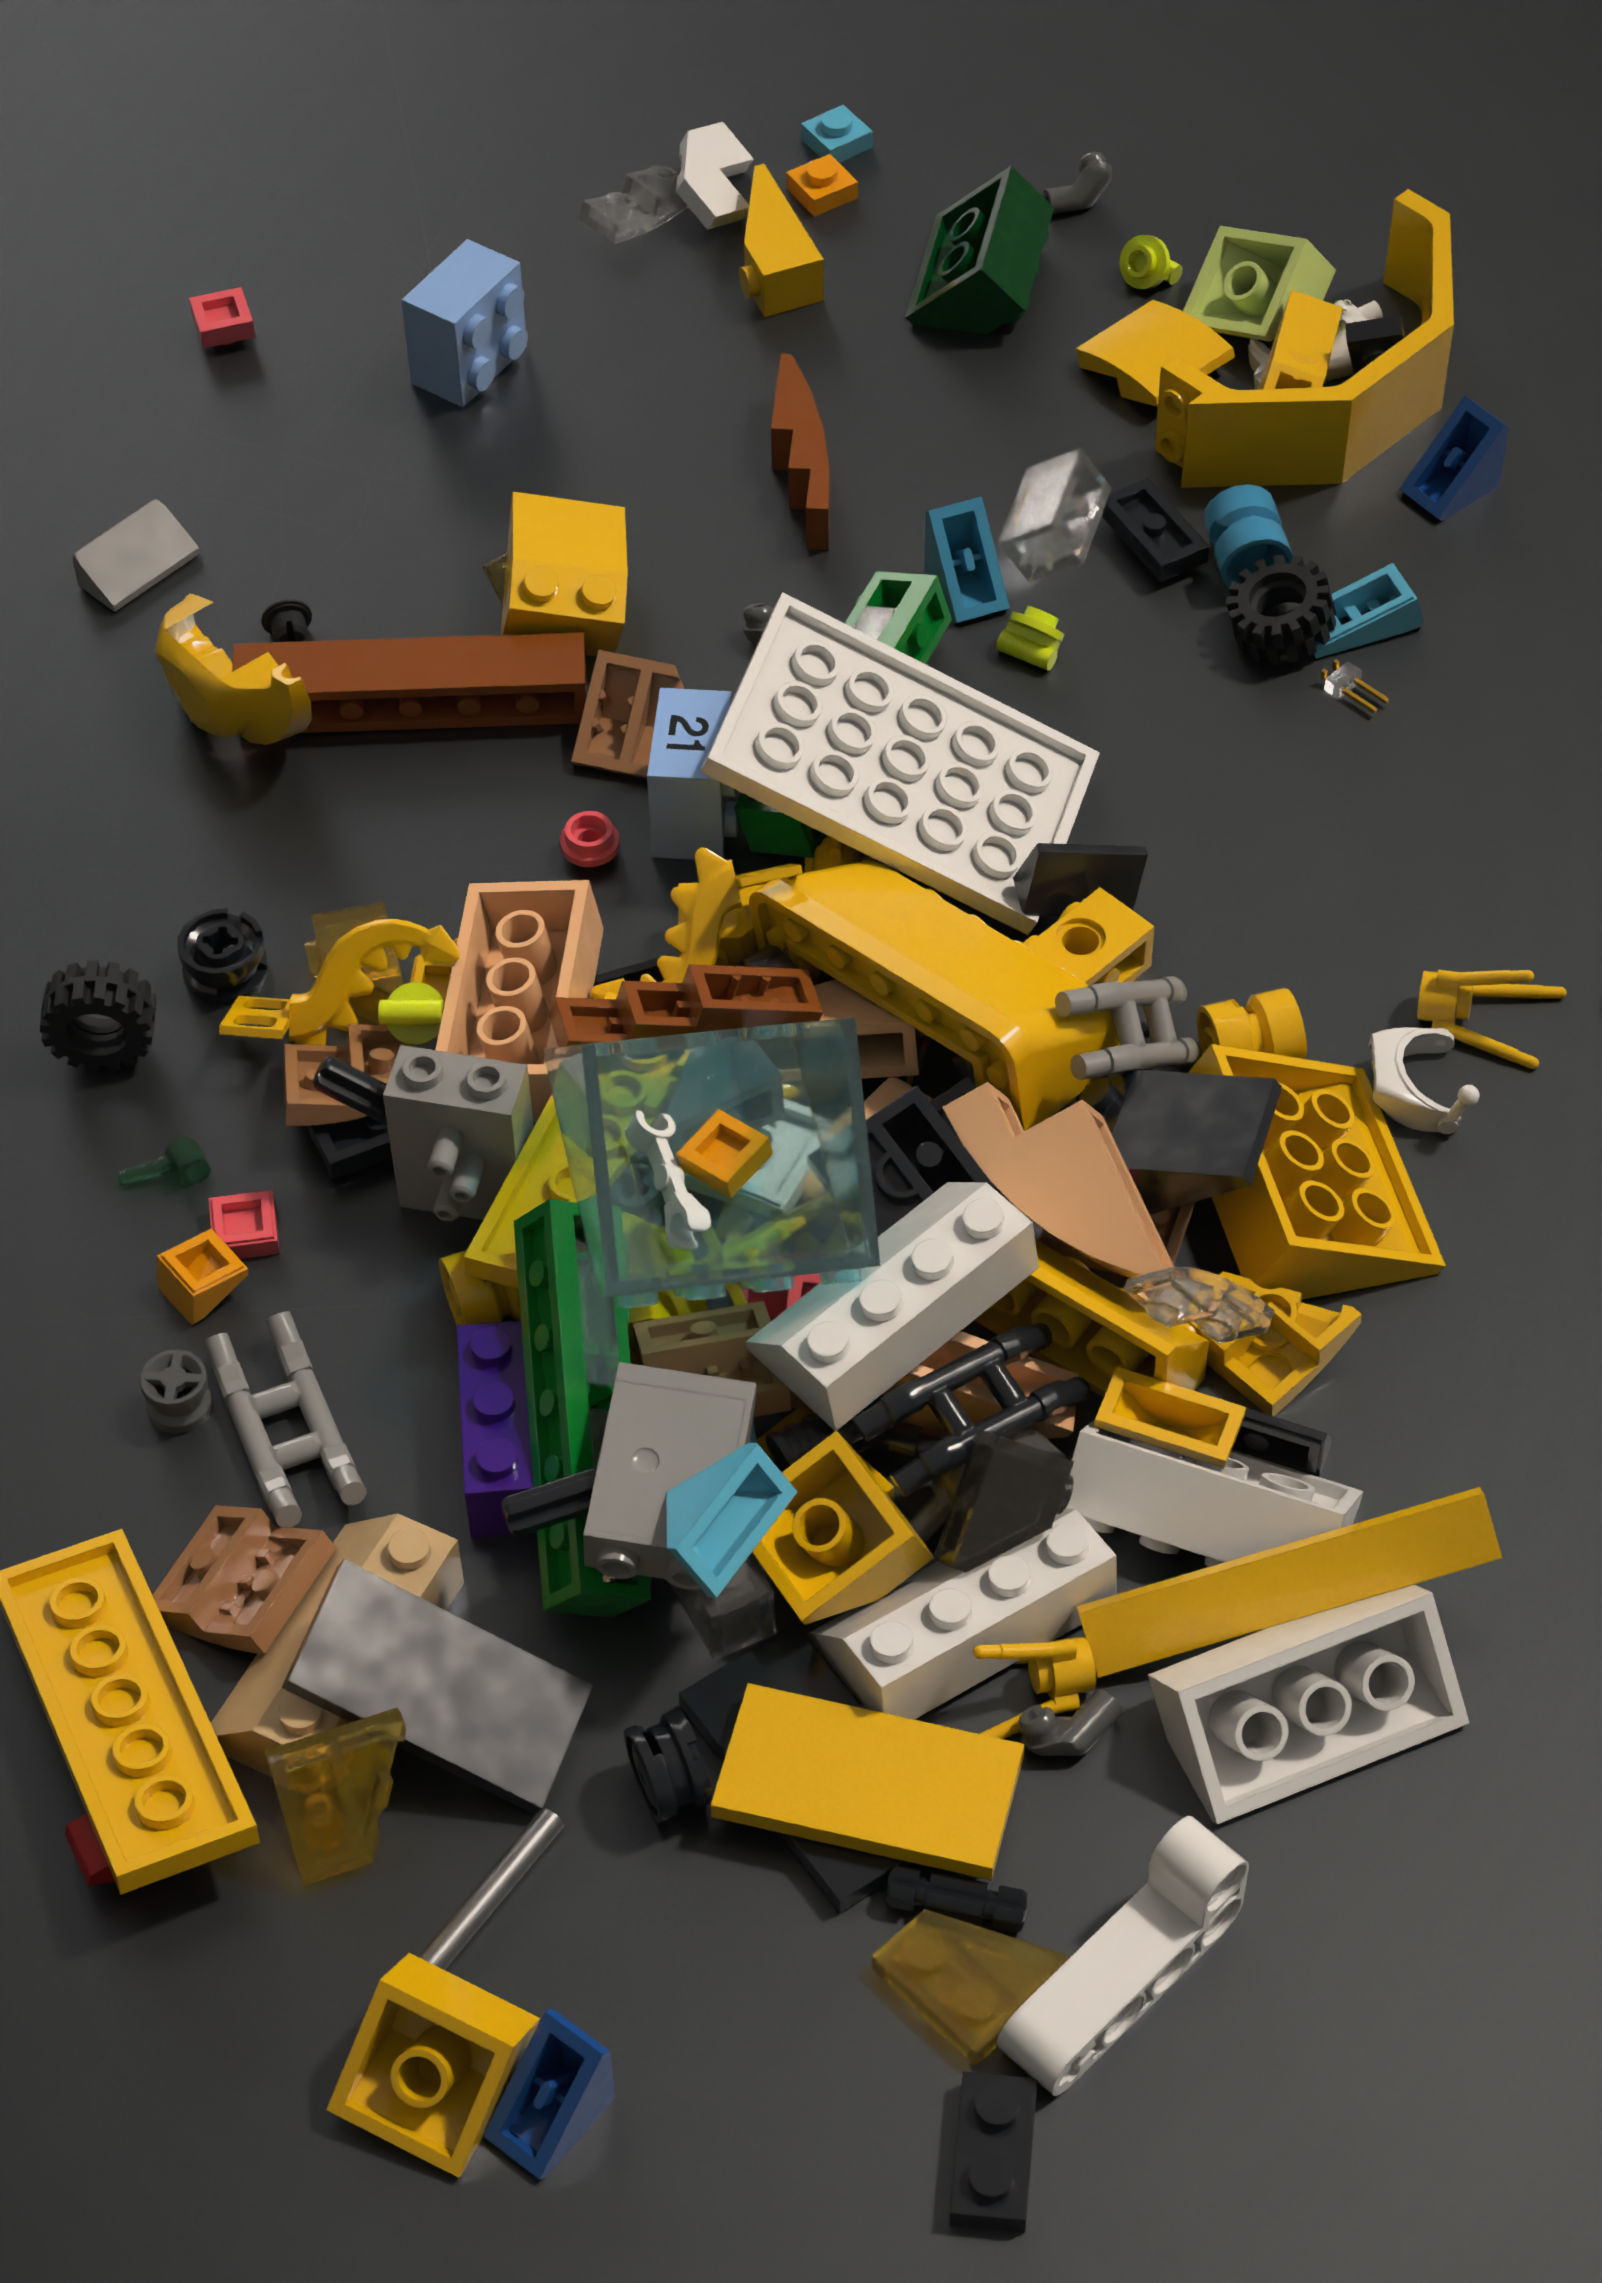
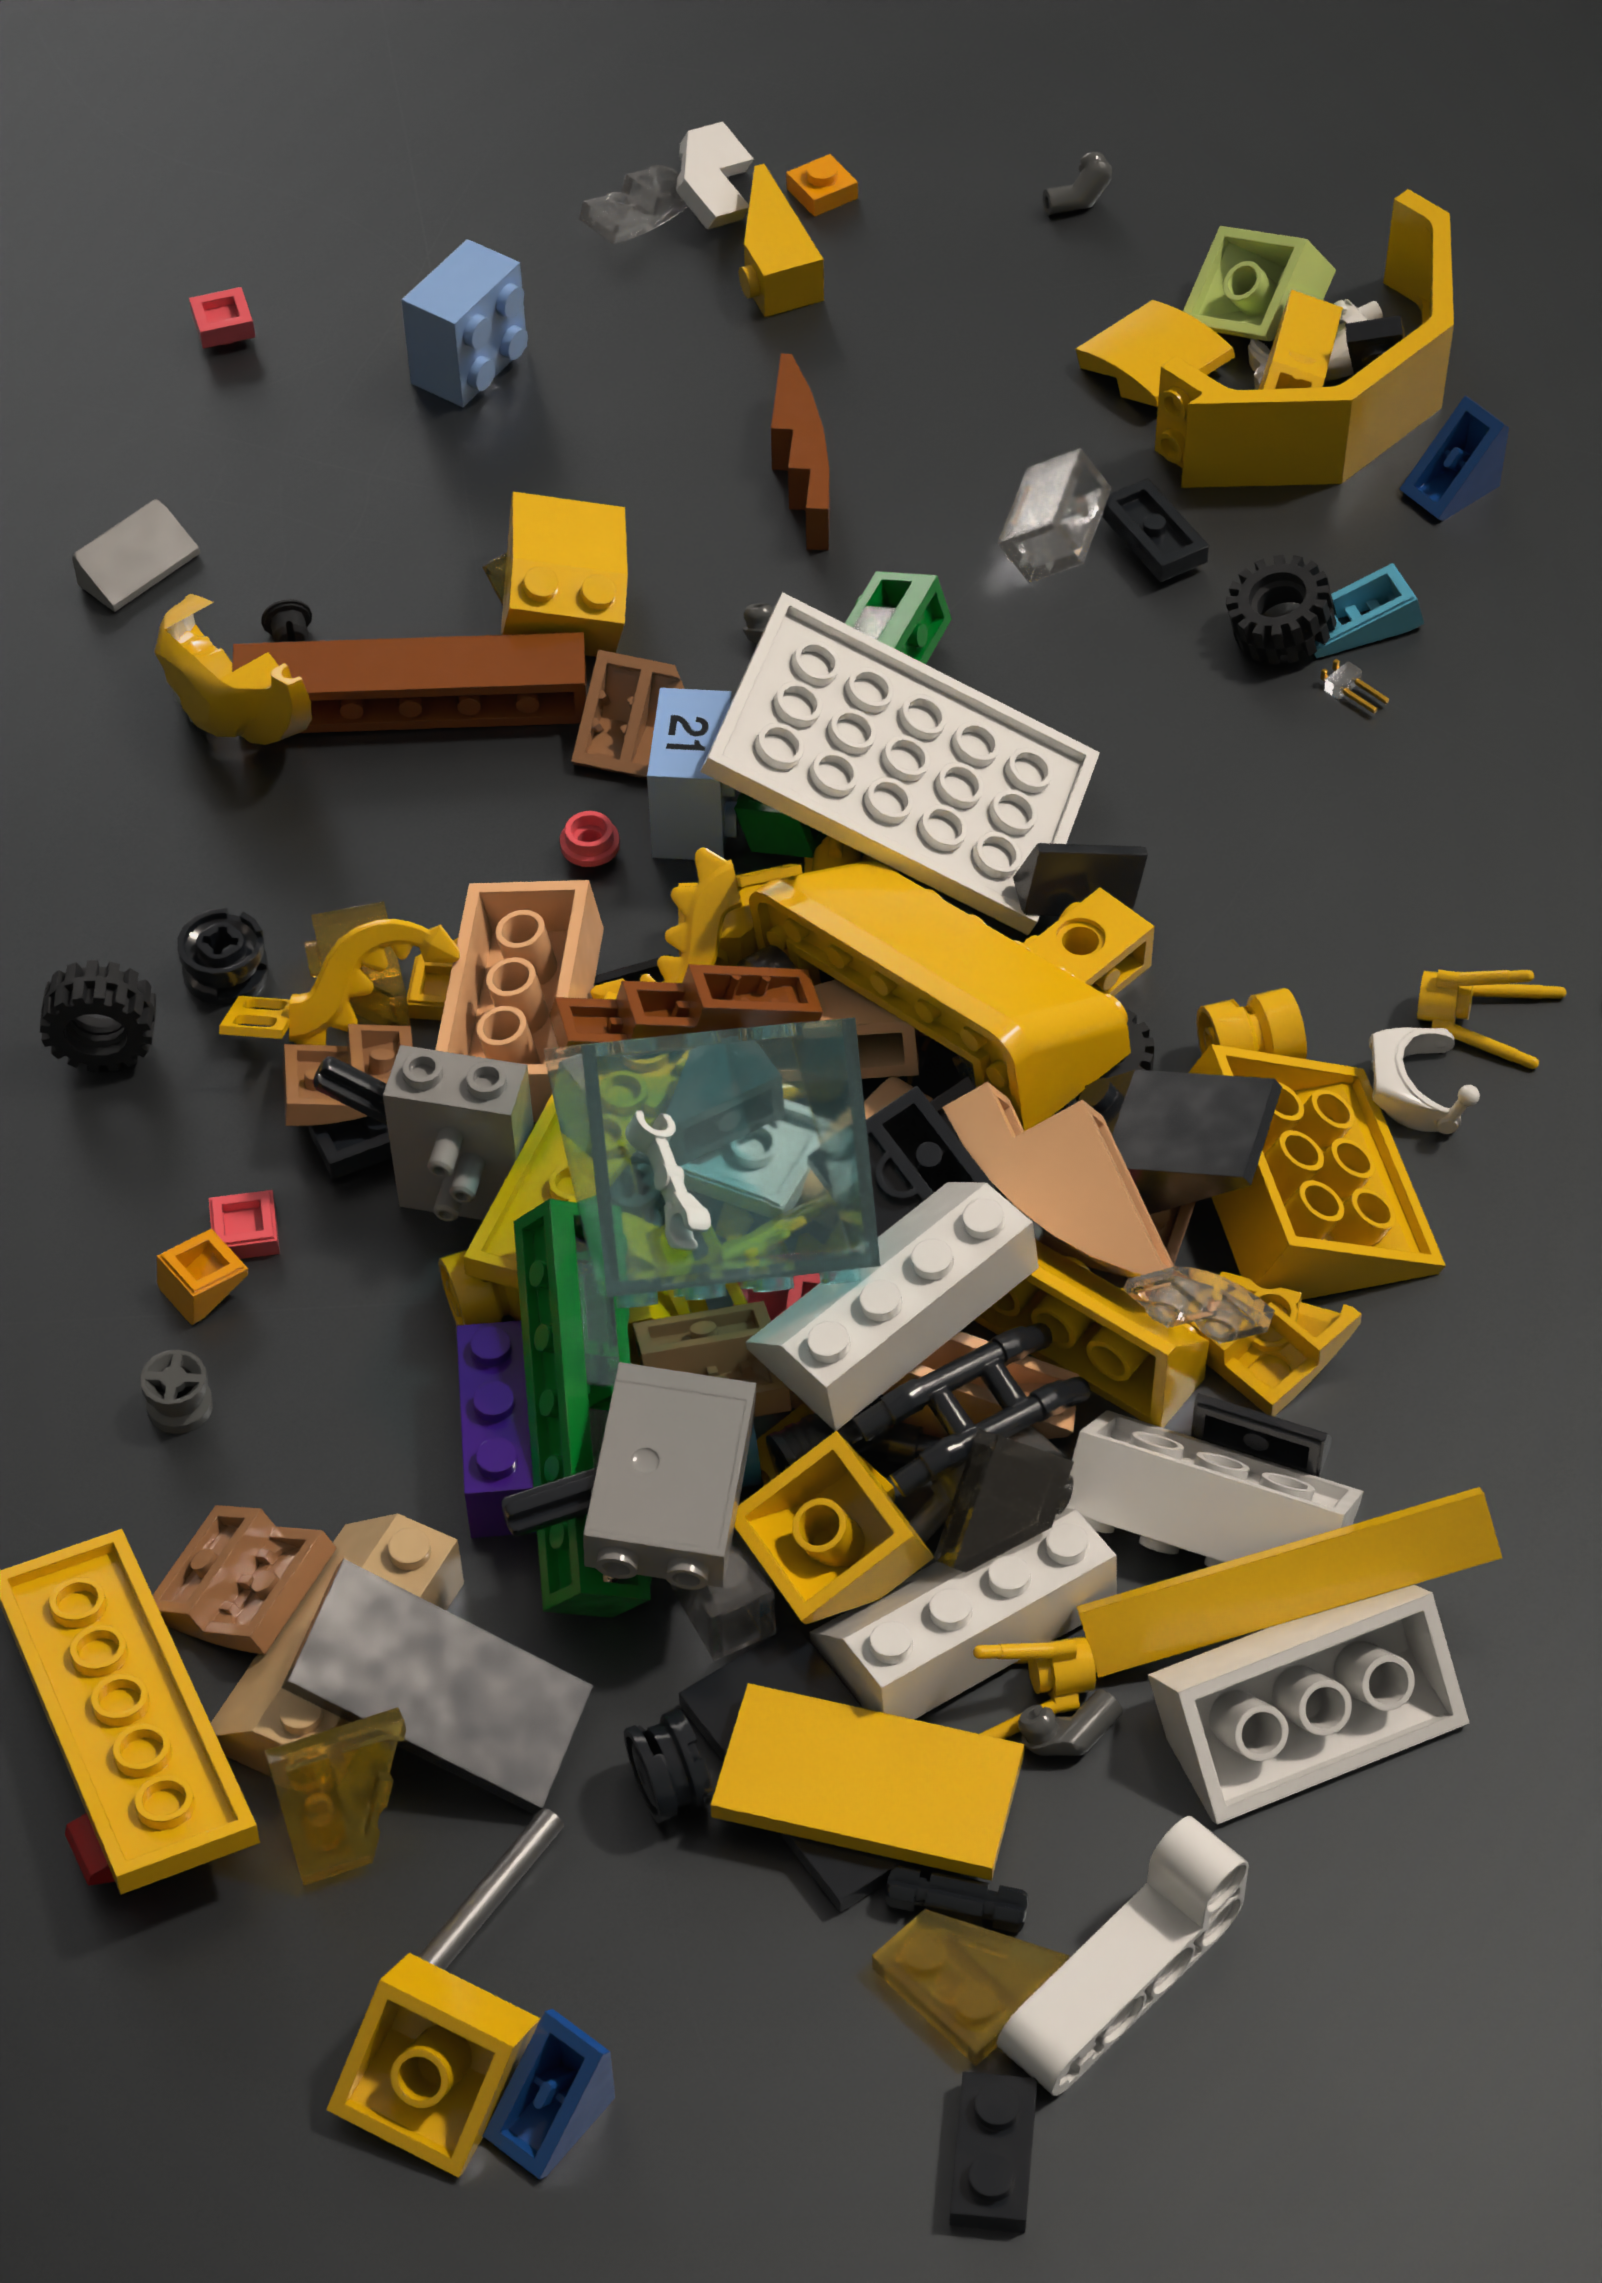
(181, 1157): clear green hand -> none
(300, 1391): light grey piece -> none
(412, 1013): neon yellow plate -> none
(724, 1153): light orange plate -> none
(724, 1515): medium azure slope -> none
(837, 134): medium azure plate -> none
(964, 559): dark azure slope -> none
(982, 258): dark green slope -> none
(1031, 638): neon yellow plate -> none
(1133, 1052): light grey piece -> none
(1147, 263): neon yellow plate -> none
(1170, 1417): yellow slope -> none
(1244, 529): dark azure wheel -> none

